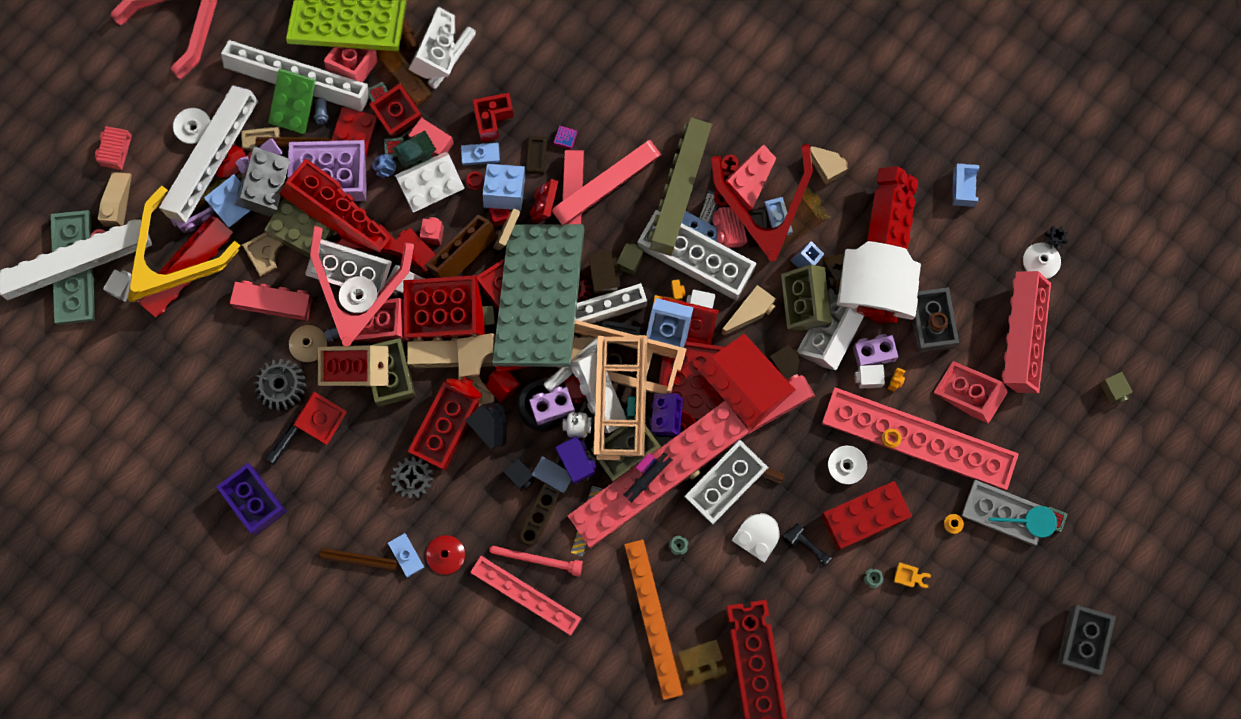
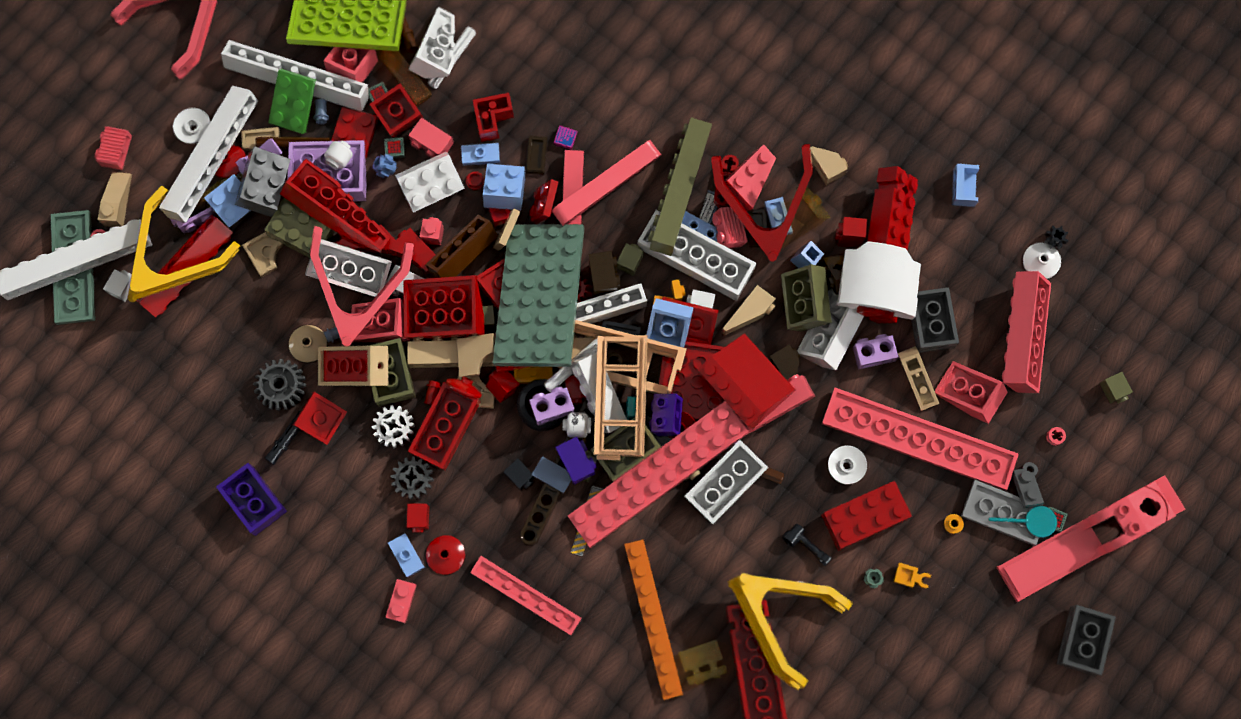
(271, 301): coral brick -> none
(338, 155): none -> white head
(357, 286): white dish -> none
(358, 559): reddish brown axle -> none
(390, 434): none -> white gear
(401, 601): none -> coral plate
(414, 149): clear green brick -> none
(418, 517): none -> red brick
(432, 391): none -> red pin
(490, 424): black slope -> none
(529, 374): none -> light orange plate
(573, 566): coral piece -> none
(646, 463): dark pink tile -> none
(647, 477): black pin -> none
(678, 550): sand green plate -> none
(750, 592): none -> yellow piece
(758, 535): white slope -> none
(851, 232): none -> red brick
(870, 376): white brick -> none
(891, 432): light orange plate -> none
(897, 379): light orange plate -> none
(918, 378): none -> tan slope
(938, 321): reddish brown plate -> none
(1027, 486): none -> dark grey hinge
(1055, 442): none -> coral bush
(1080, 544): none -> coral piece

